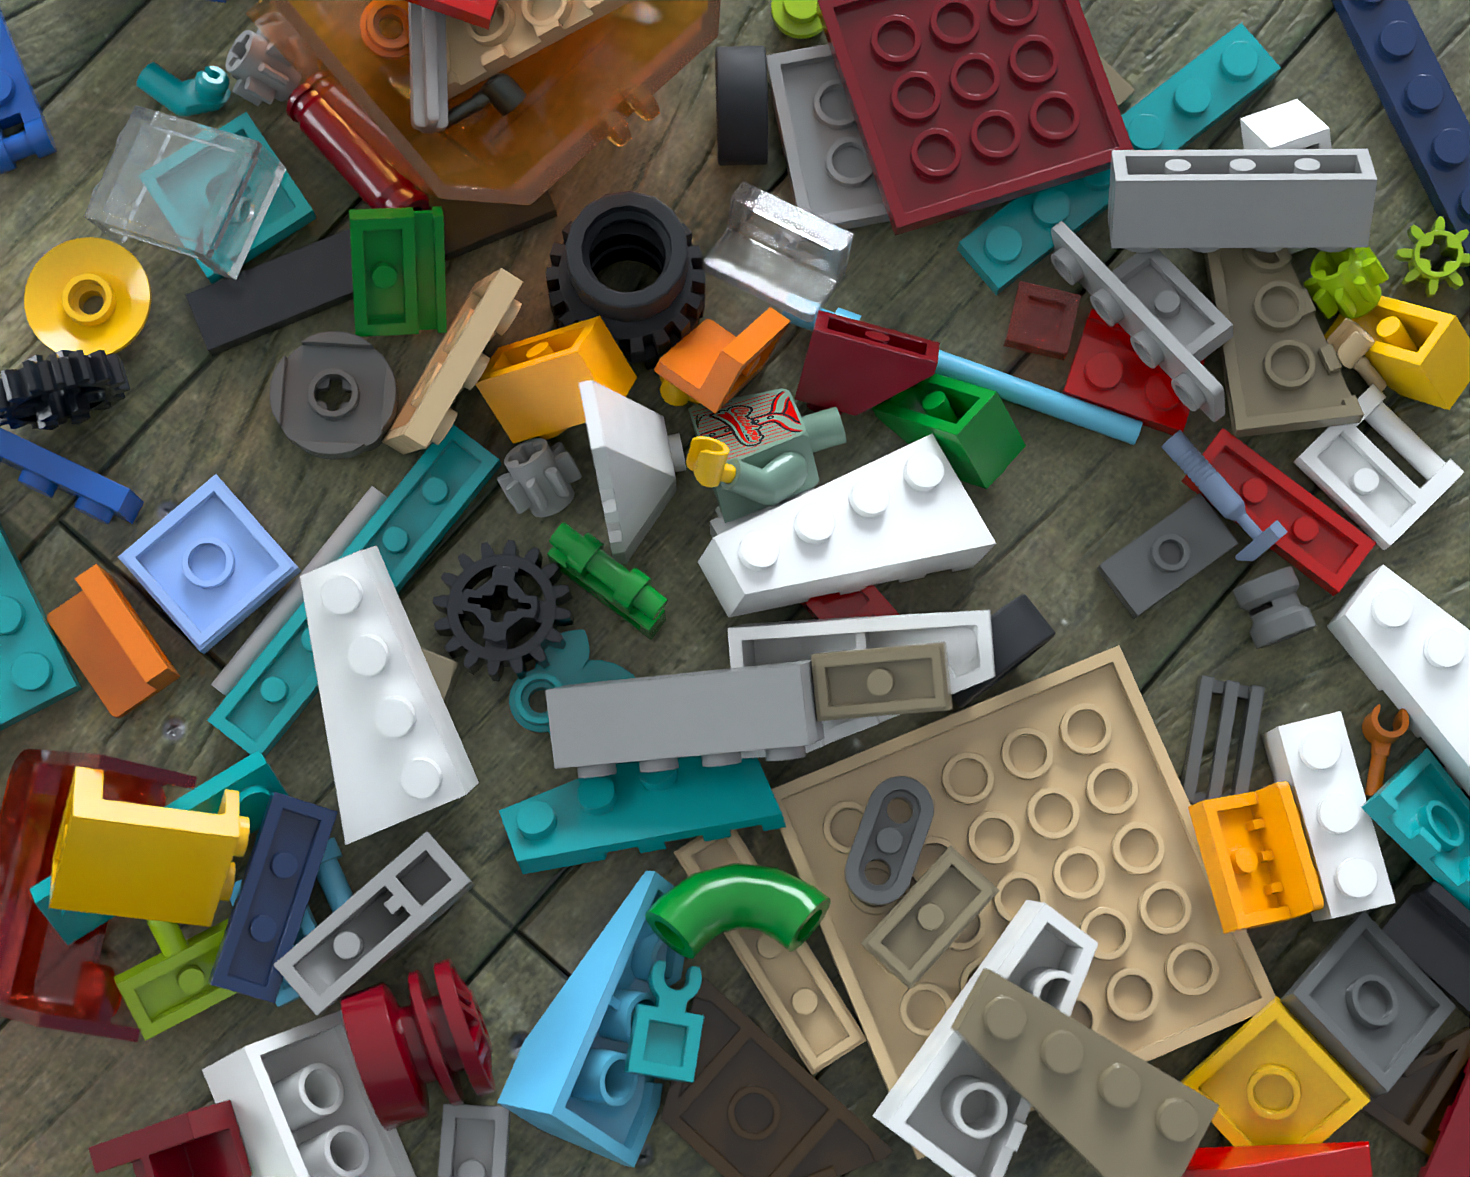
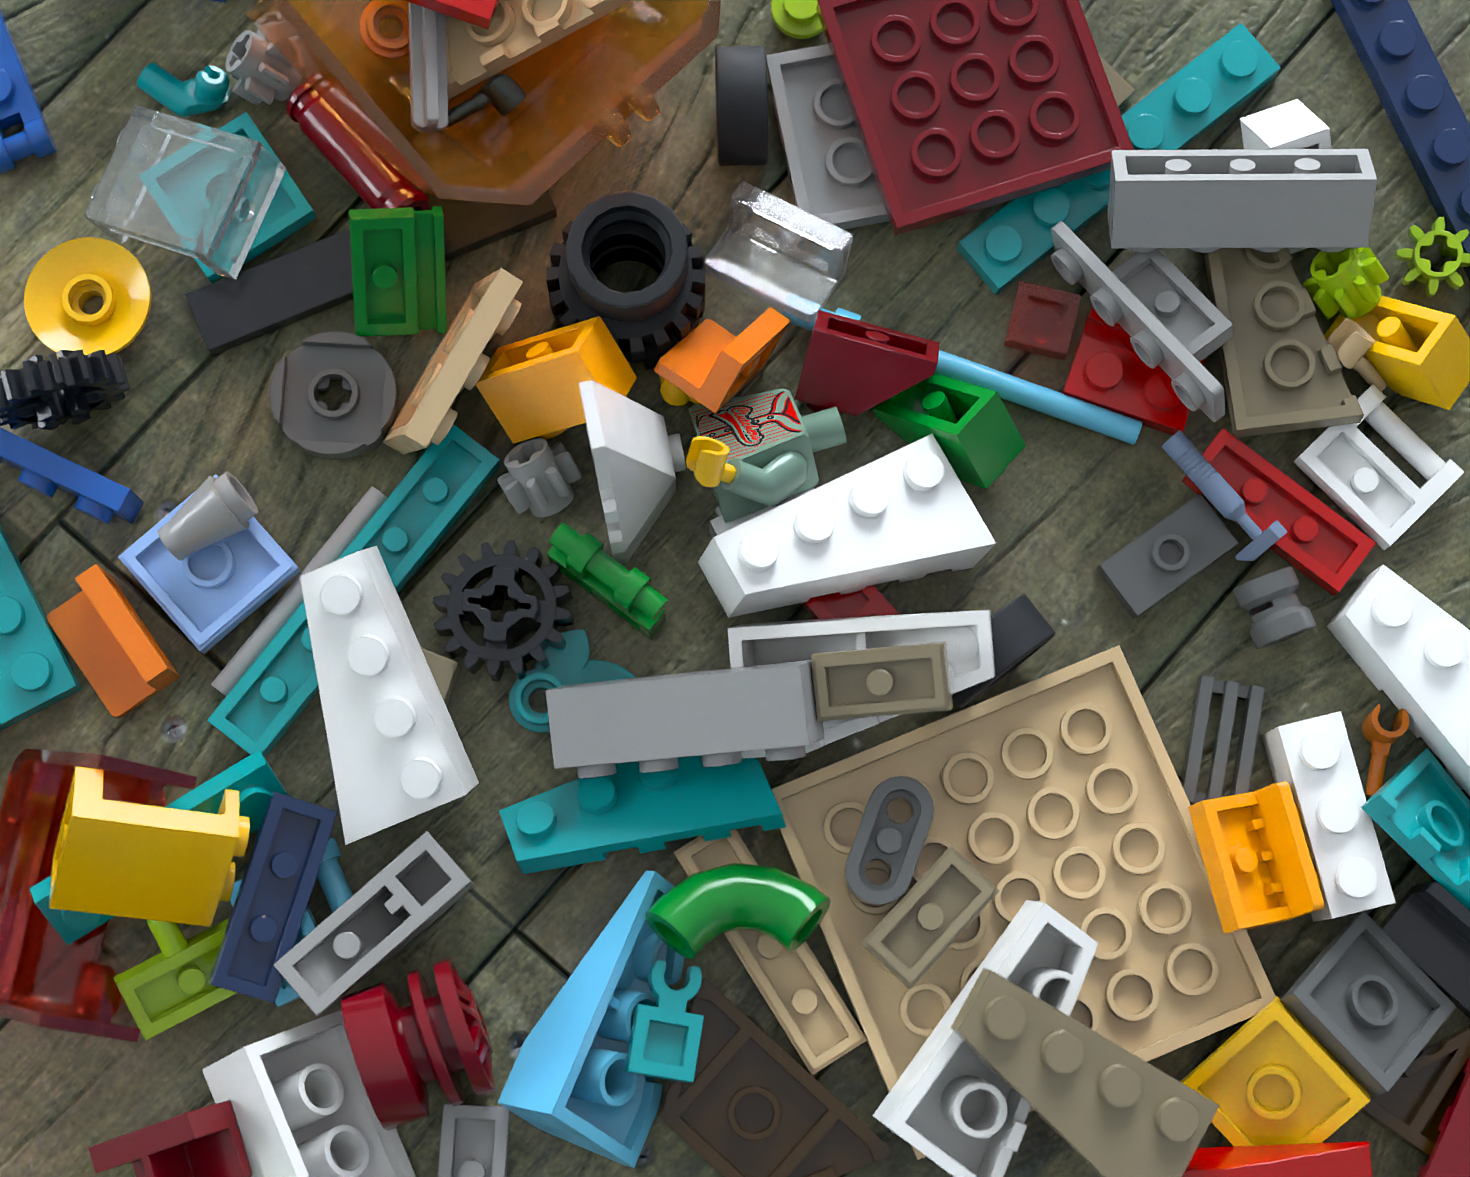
(210, 515): none -> light grey cone

